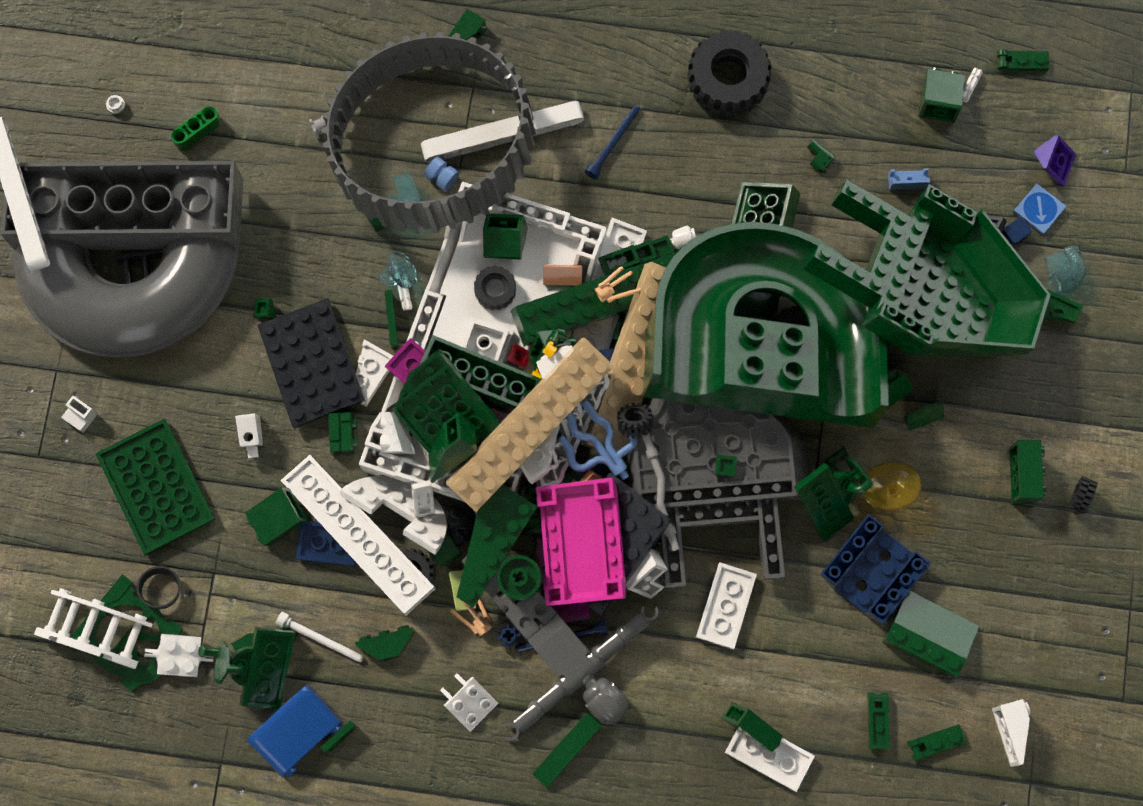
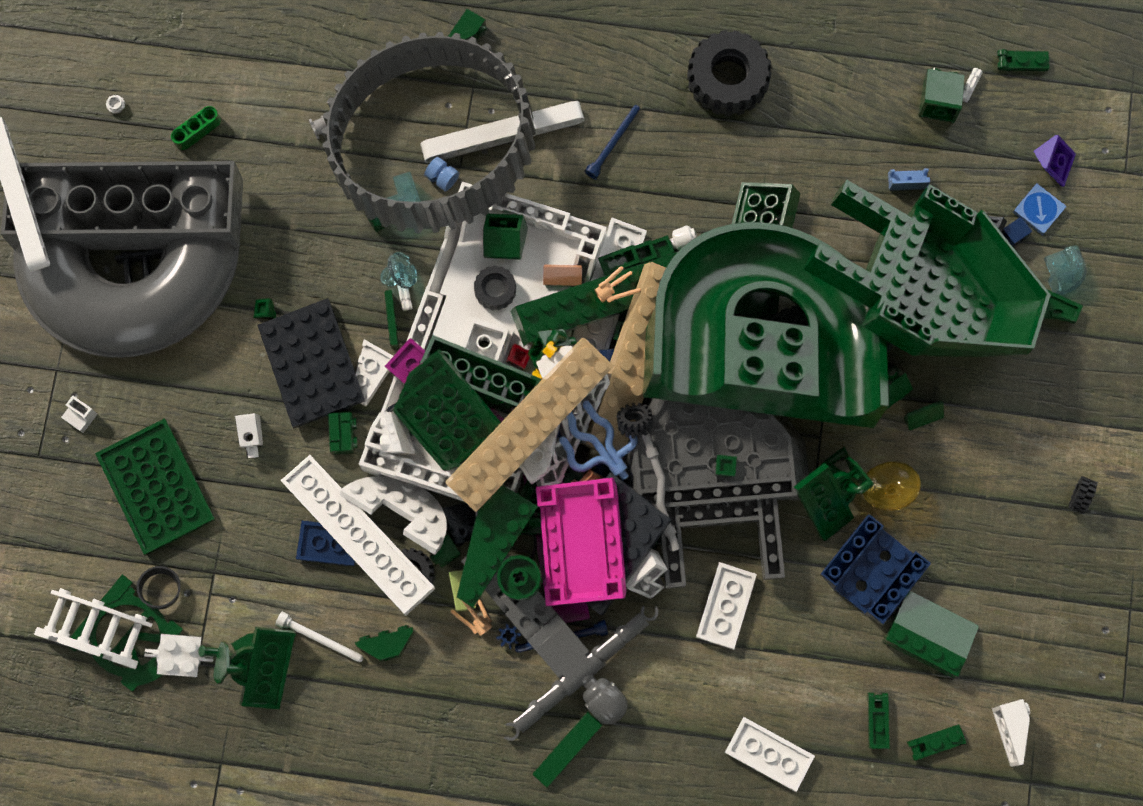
(275, 517): dark green brick -> none
(294, 731): blue windscreen -> none
(338, 737): dark green tile -> none
(423, 498): white plate -> none
(452, 446): dark green slope -> none
(470, 703): white plate -> none
(752, 726): dark green slope -> none
(823, 156): dark green piece -> none
(1027, 472): dark green brick -> none

